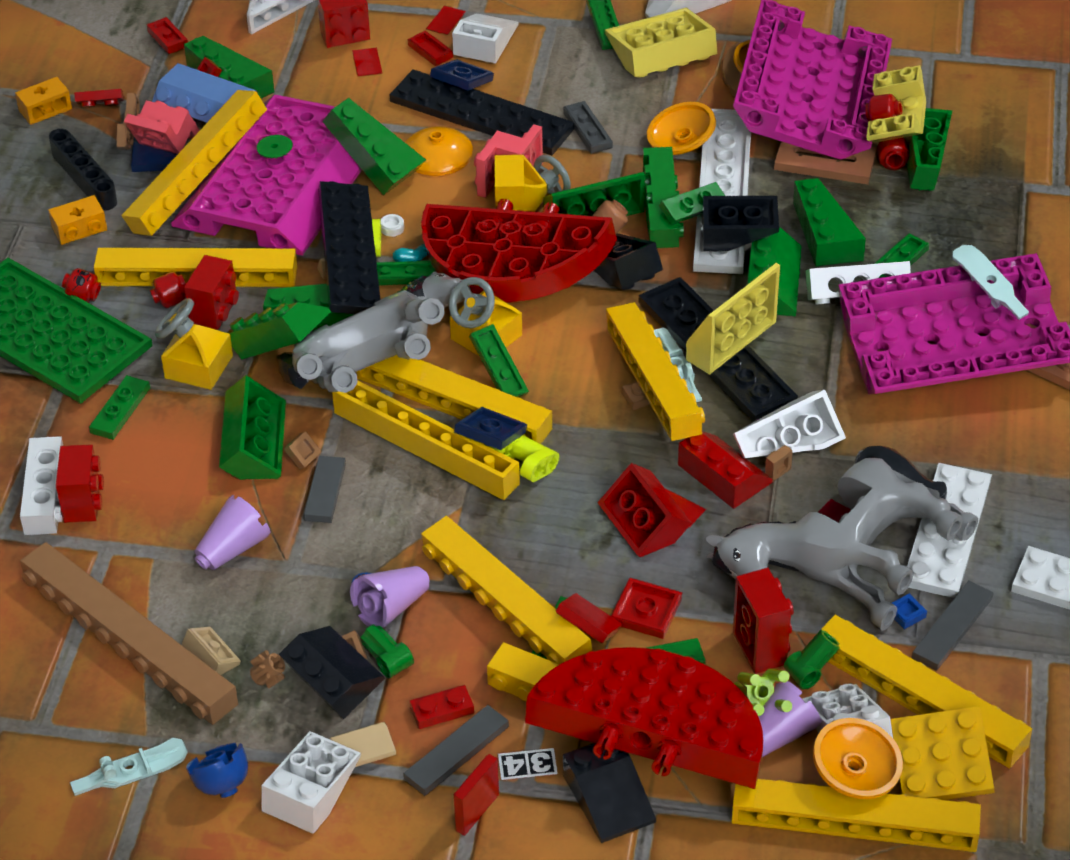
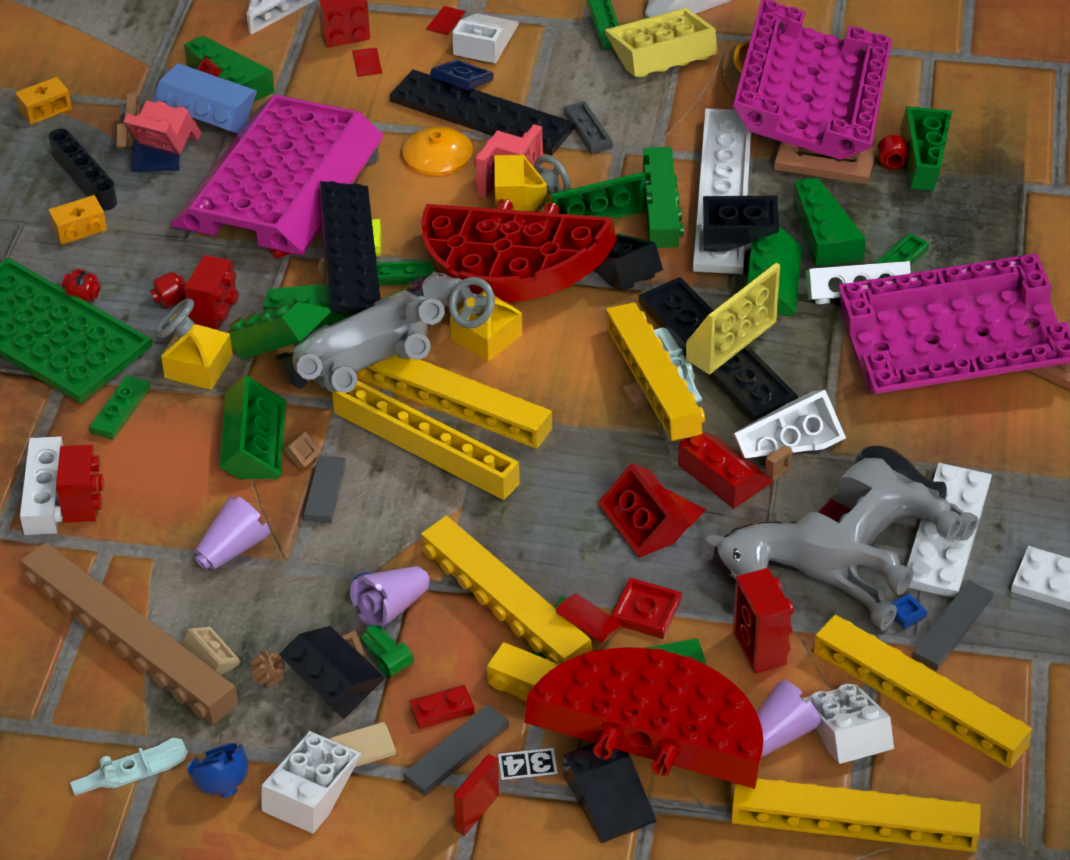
(89, 98): red plate -> none
(142, 265): yellow brick -> none
(167, 35): red plate -> none
(194, 162): yellow brick -> none
(274, 146): green piece -> none
(372, 146): green wedge -> none
(392, 225): white tile -> none
(406, 254): teal arm -> none
(430, 48): red tile -> none
(490, 428): dark blue tile -> none
(498, 361): green tile -> none
(536, 458): neon yellow connector -> none
(615, 211): nougat head -> none
(682, 127): light orange dish -> none
(688, 204): green plate -> none
(760, 689): lime plant -> none
(806, 664): green piece -> none
(862, 747): light orange dish -> none
(883, 107): red head -> none
(908, 88): light yellow slope -> none
(944, 754): yellow plate -> none
(981, 270): light aqua piece -> none

